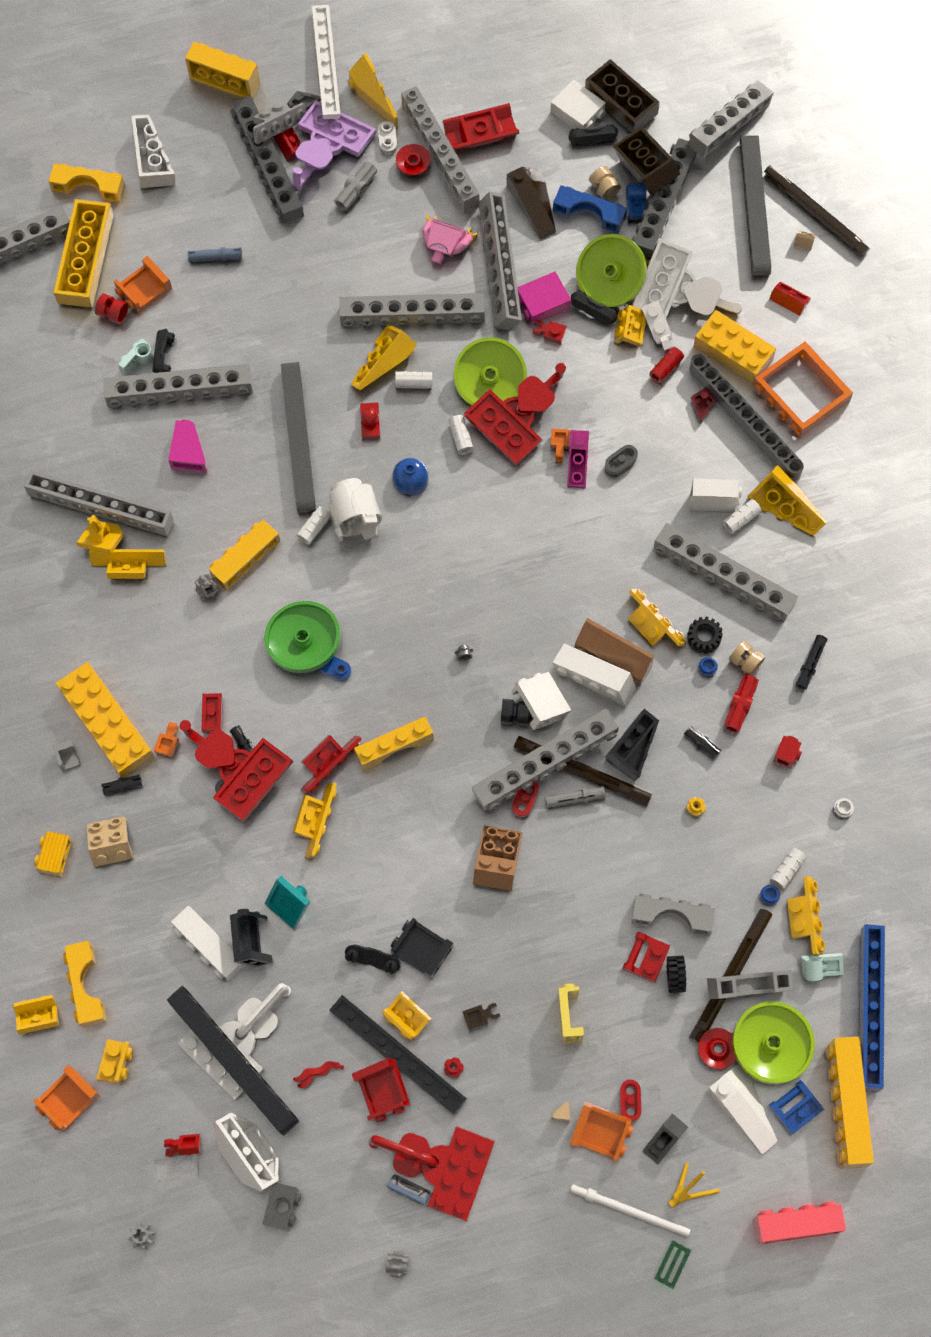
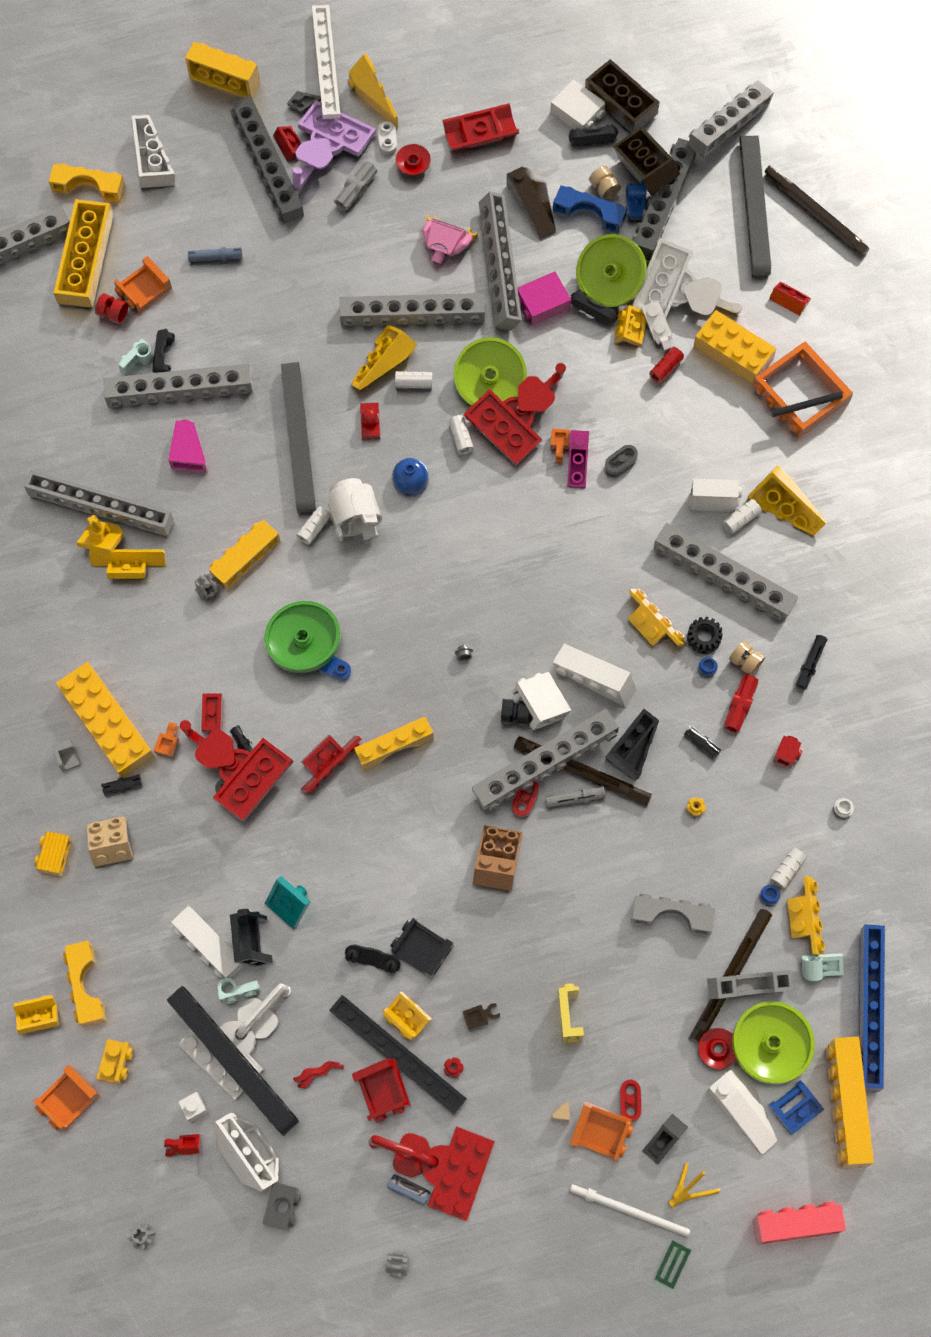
(193, 1107): none -> white brick
(246, 990): none -> light aqua plate
(276, 120): light grey bracket -> none
(312, 819): yellow bracket -> none
(440, 149): light grey brick -> none
(552, 332): red plate -> none
(615, 650): medium nougat slope -> none
(652, 960): red plate -> none
(676, 974): black tyre -> none
(703, 403): dark red piece -> none
(744, 408): dark grey beam -> none
(804, 239): tan slope -> none
(806, 404): none -> black bar

